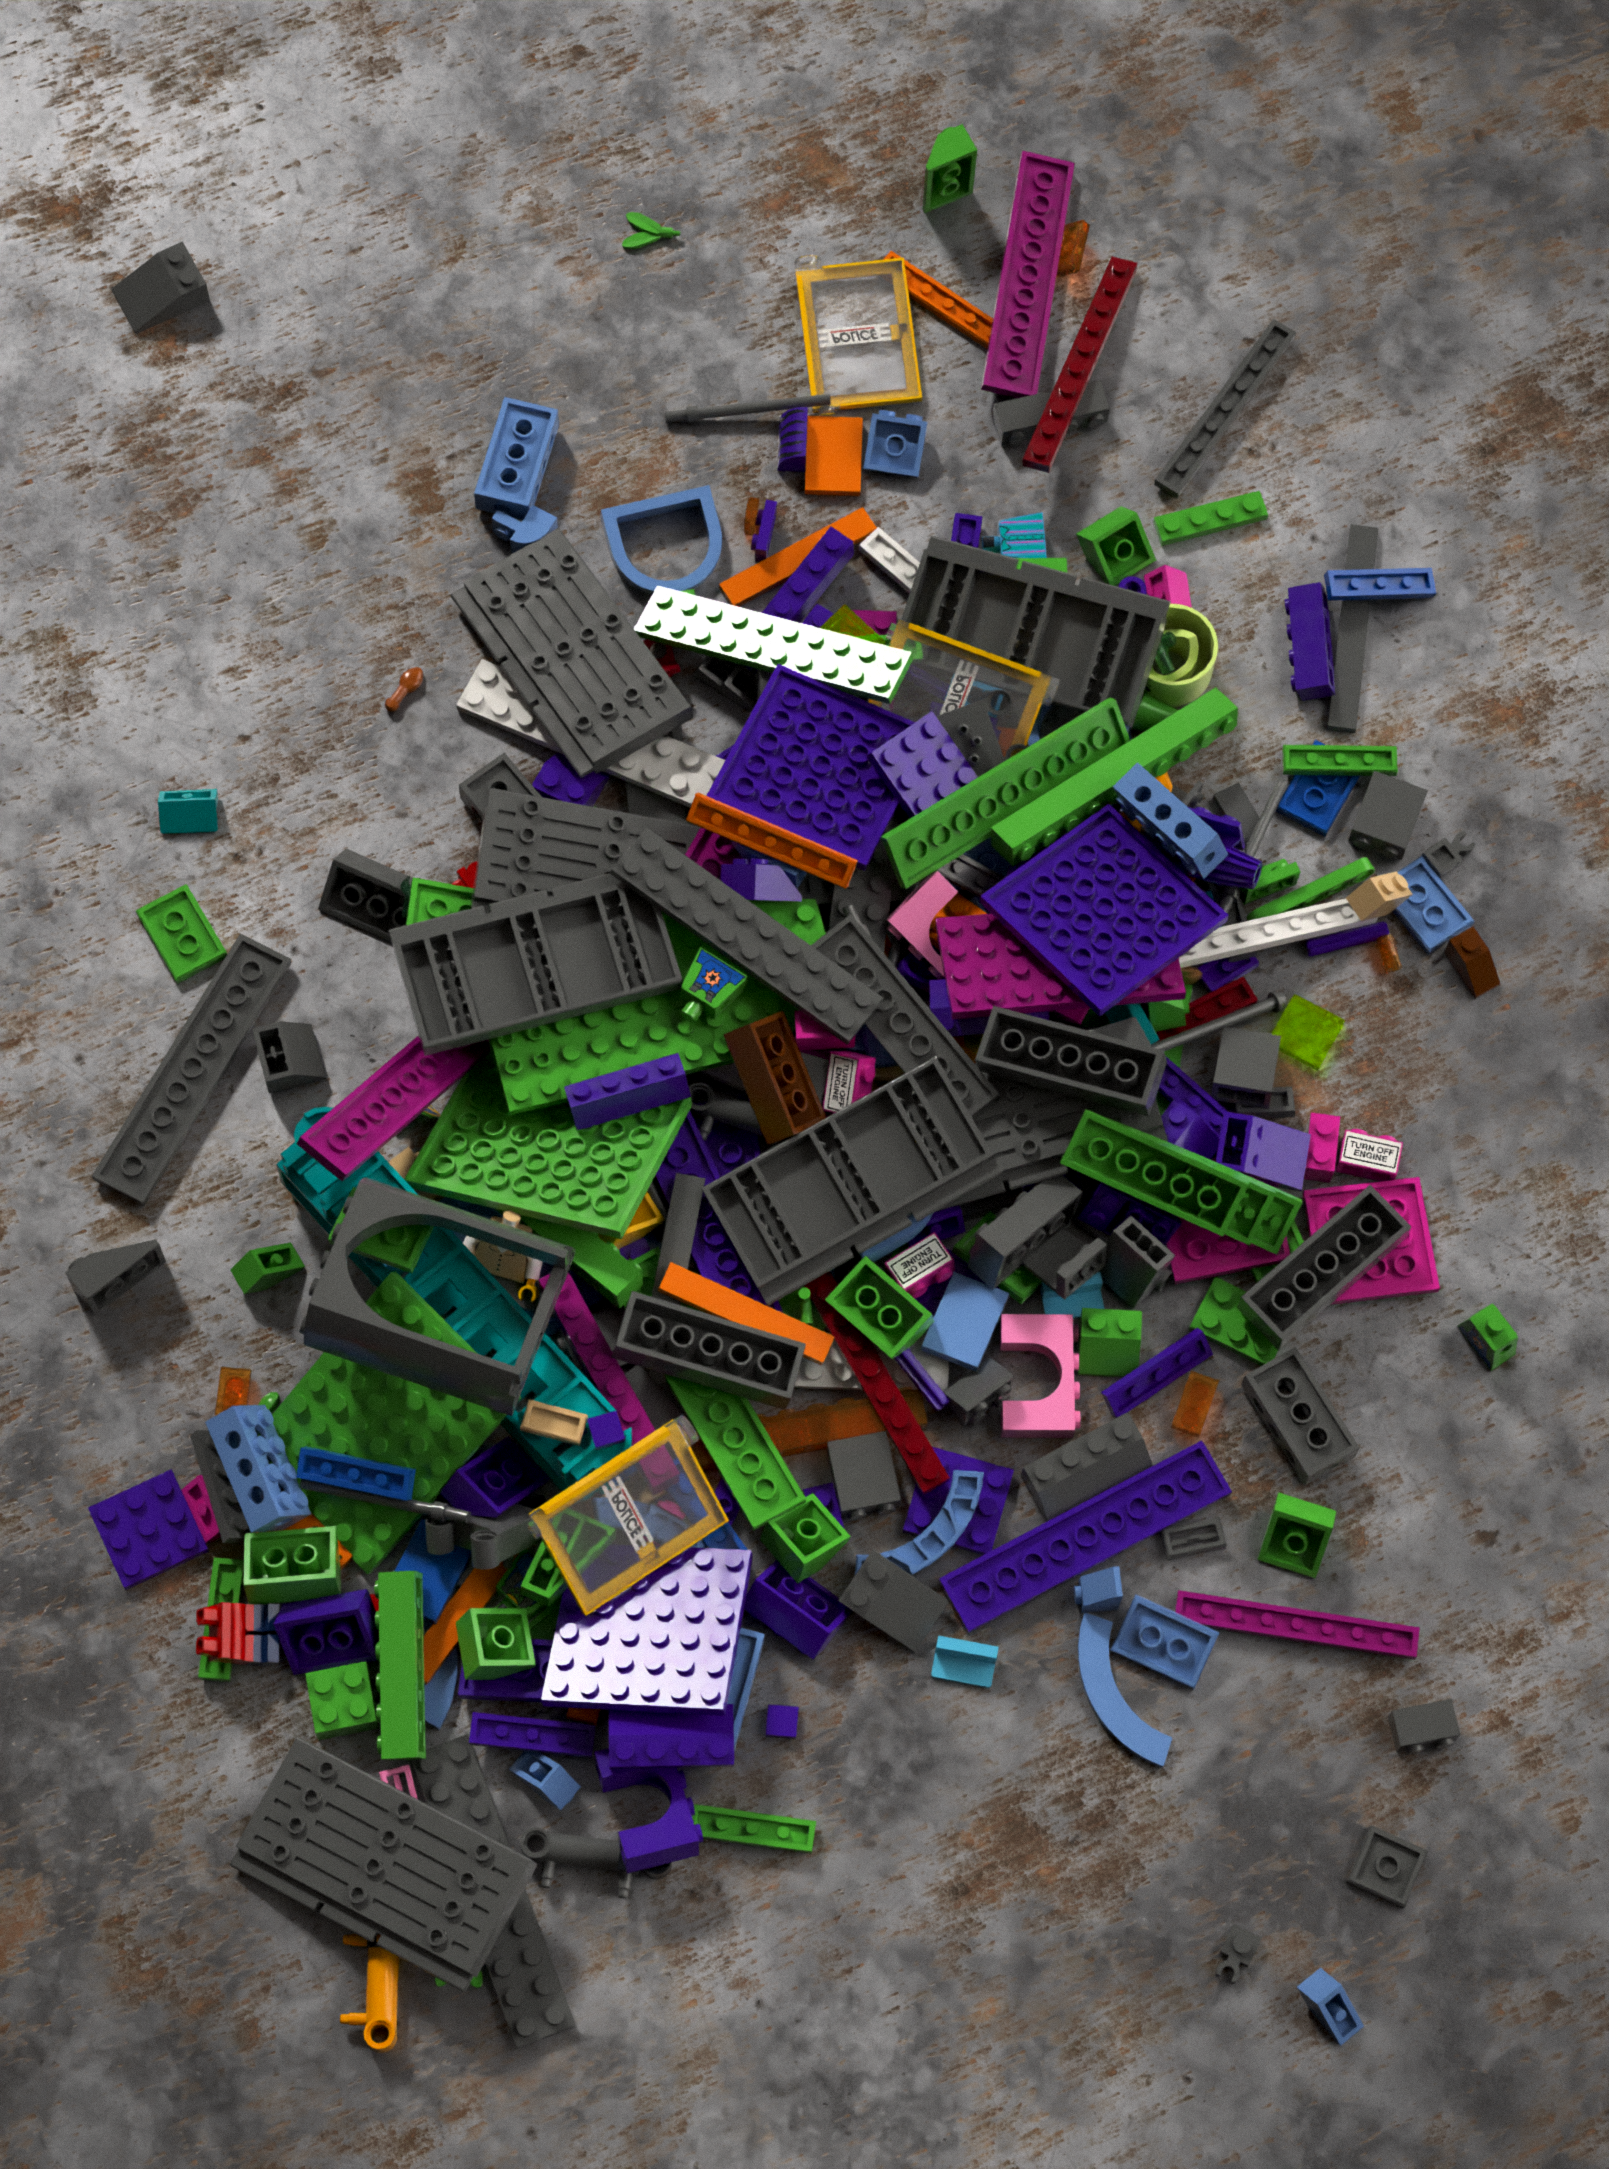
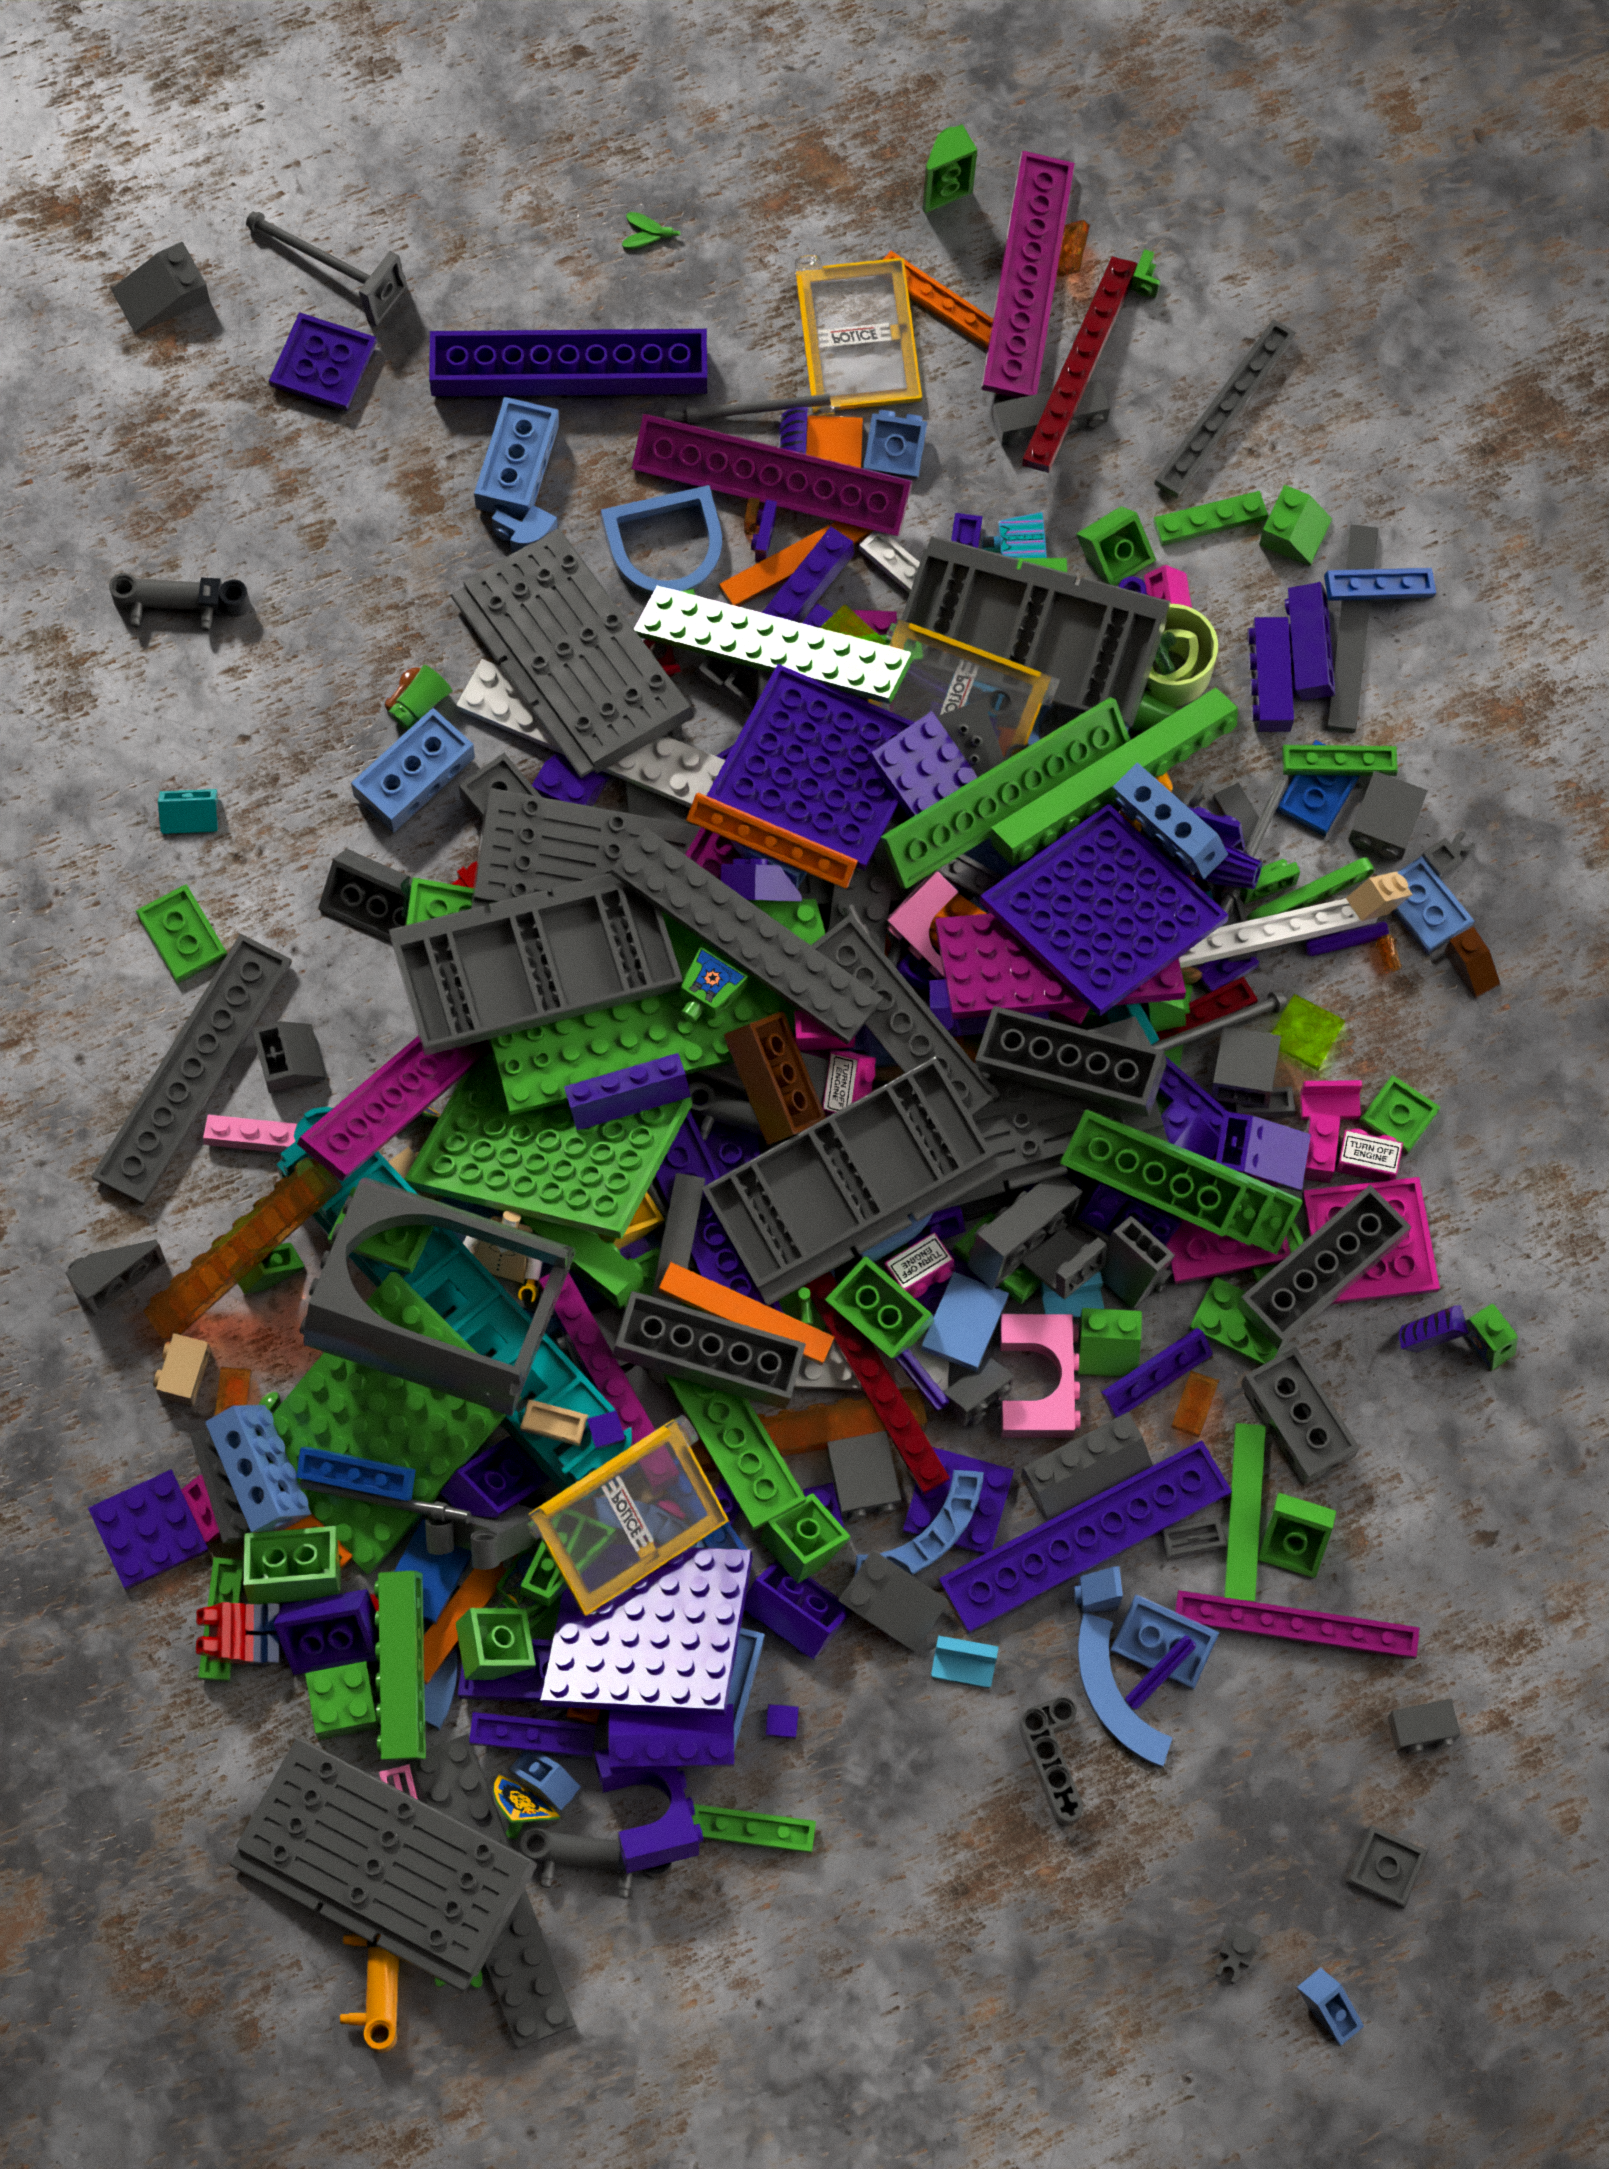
(182, 1369): none -> tan brick
(207, 596): none -> dark grey piece
(241, 1248): none -> clear orange brick
(248, 1133): none -> bright pink plate
(322, 361): none -> dark purple plate
(379, 289): none -> dark grey tile
(410, 753): none -> medium blue brick
(419, 697): none -> bright green plant
(520, 1805): none -> shield
(568, 362): none -> dark purple brick
(771, 473): none -> magenta plate
(1056, 1765): none -> dark grey beam
(1143, 278): none -> bright green bracket
(1160, 1672): none -> dark purple axle
(1244, 1512): none -> bright green tile
(1272, 674): none -> dark purple brick
(1295, 526): none -> bright green slope
(1331, 1098): none -> dark pink panel
(1400, 1113): none -> bright green tile
(1433, 1329): none -> dark purple brick

